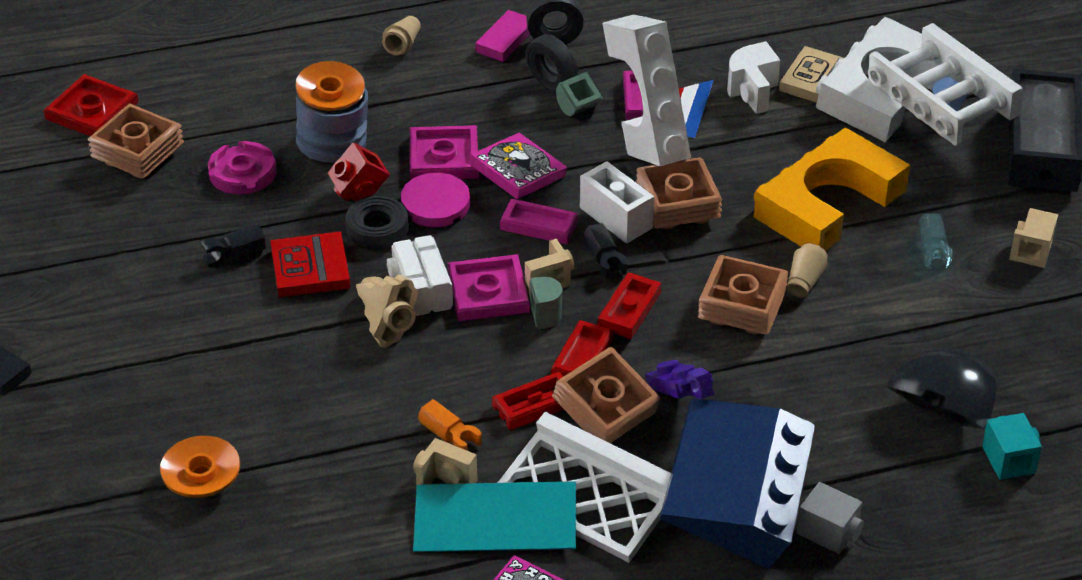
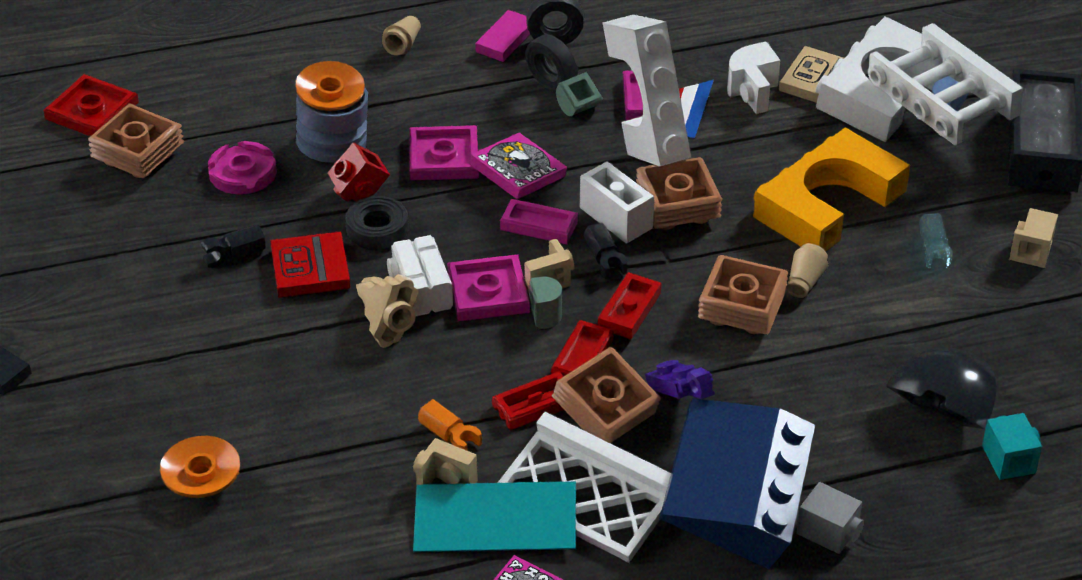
(435, 199): dark pink tile -> none

